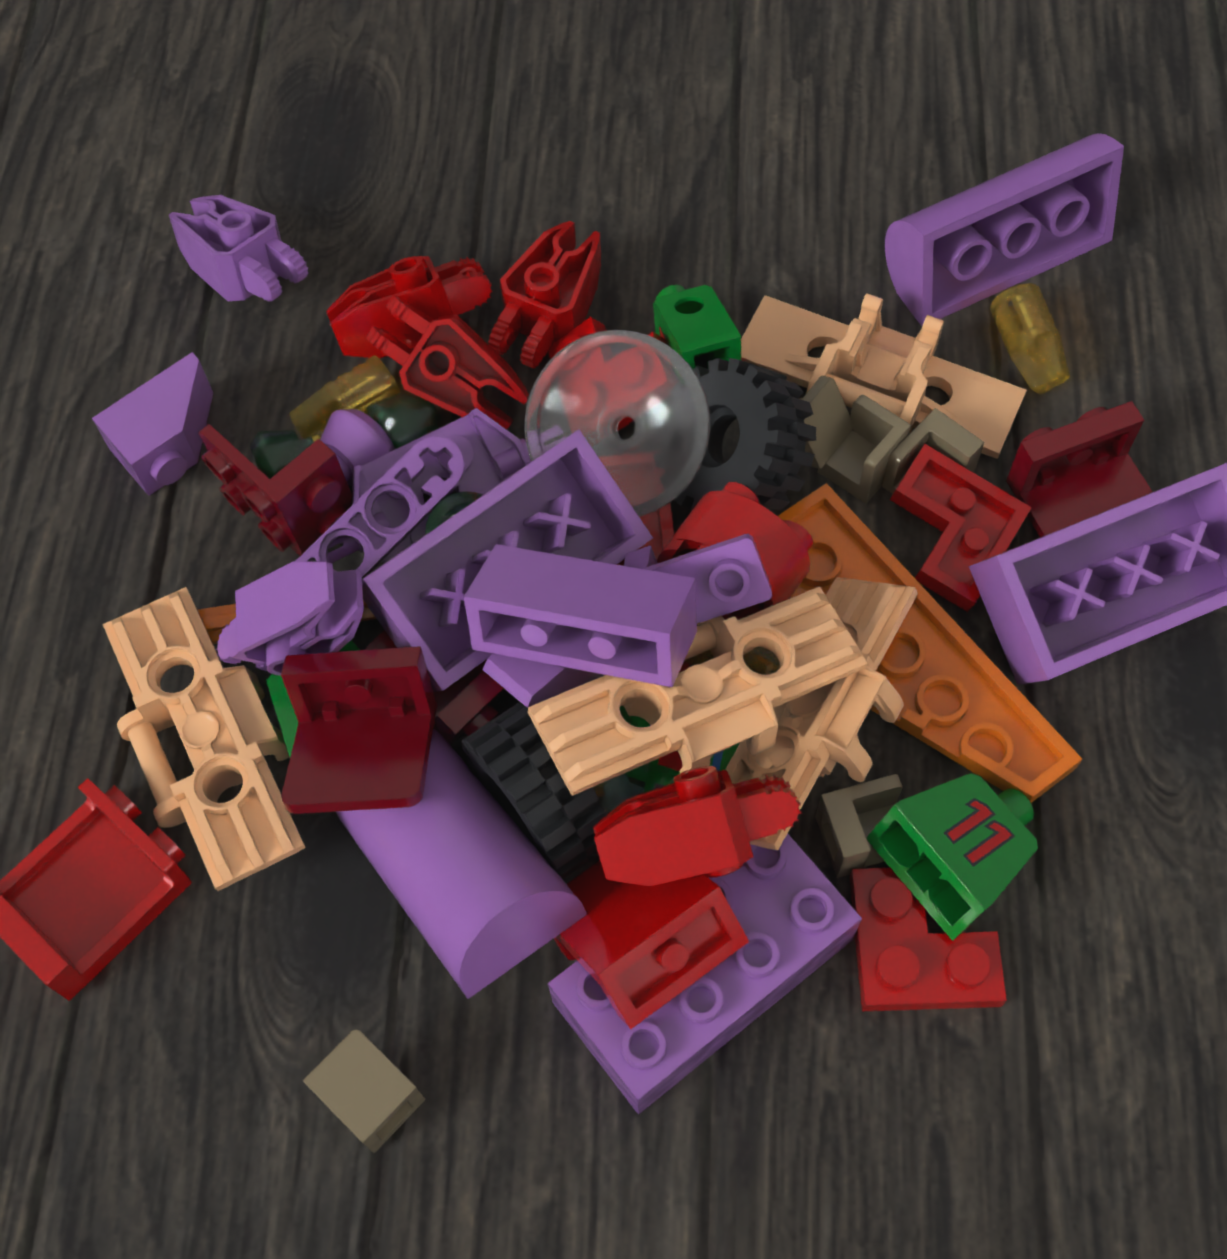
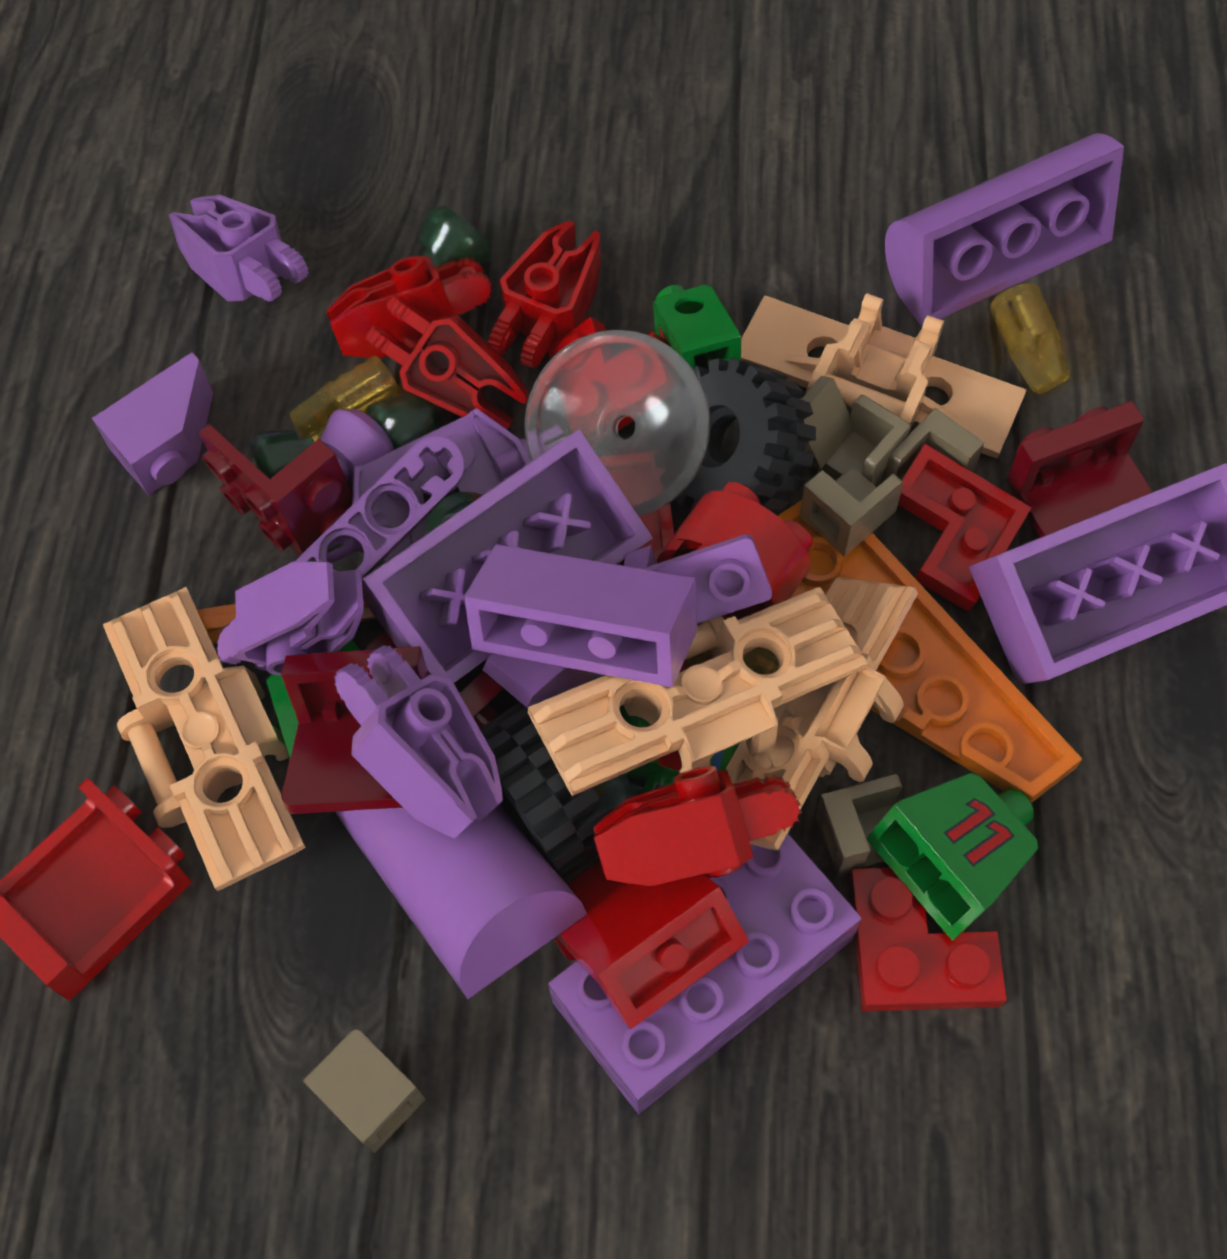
(420, 742): none -> medium lavender hinge
(450, 237): none -> clear green cone
(849, 507): none -> dark tan panel

